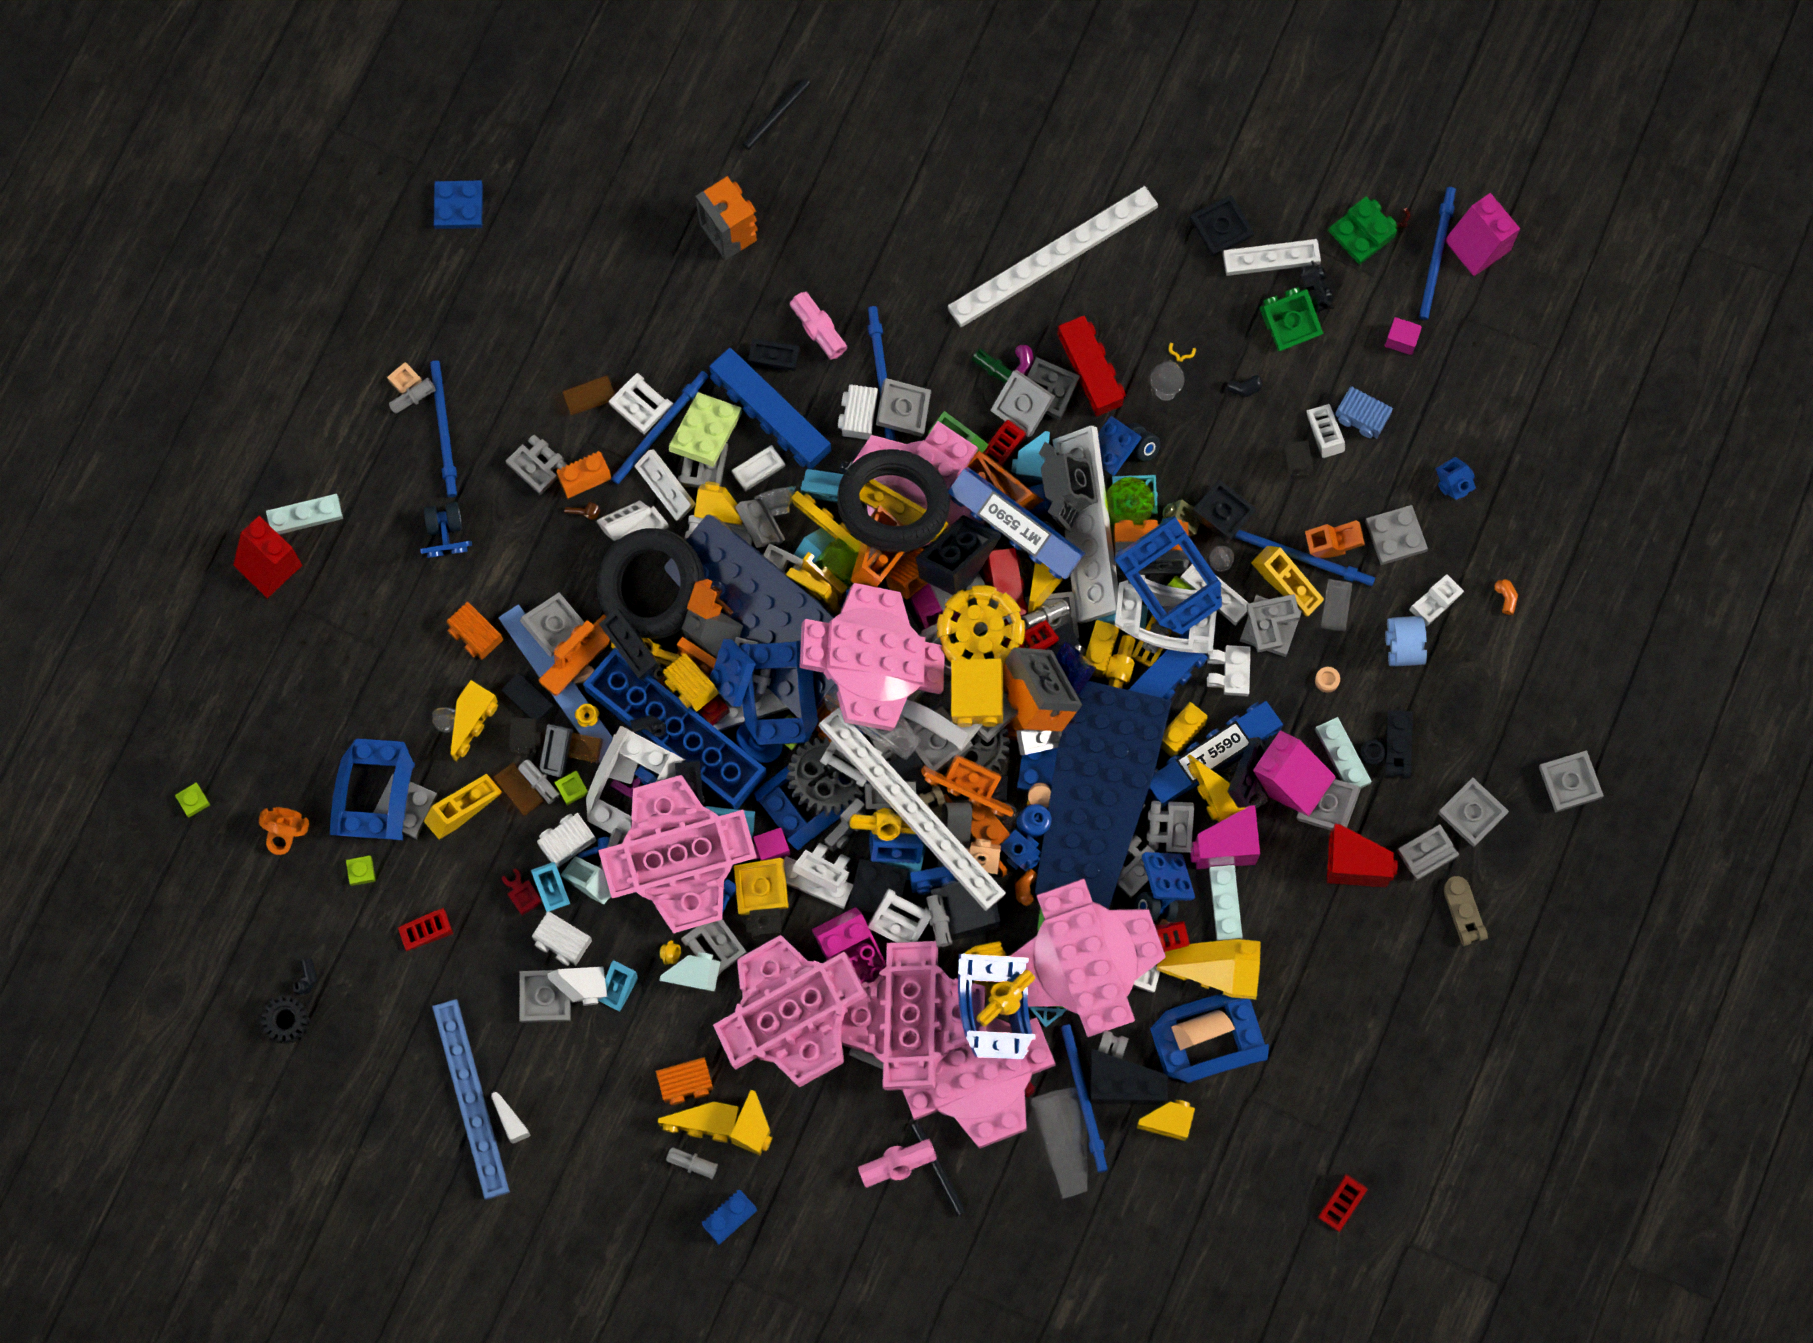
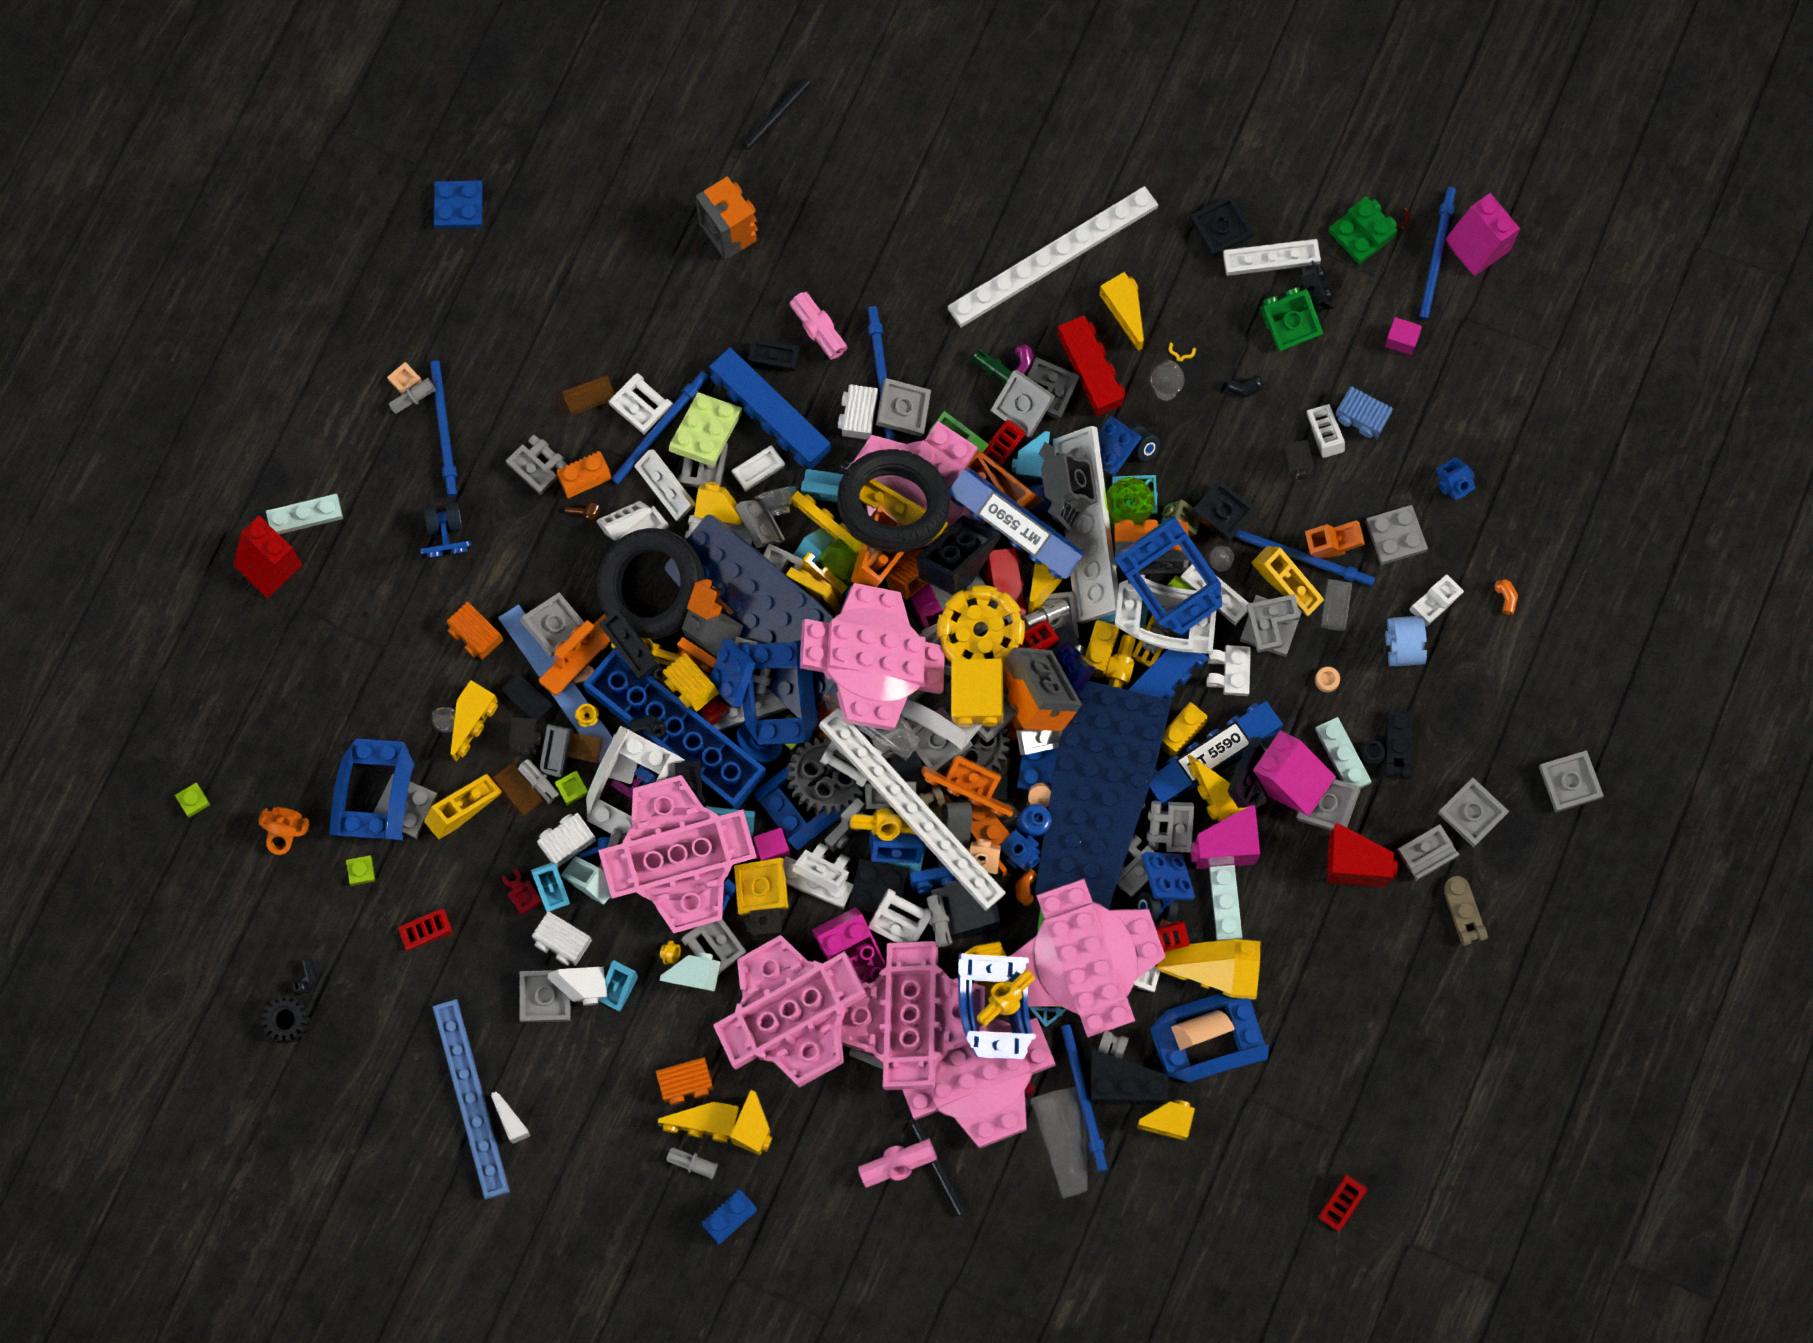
(1122, 299): none -> yellow slope

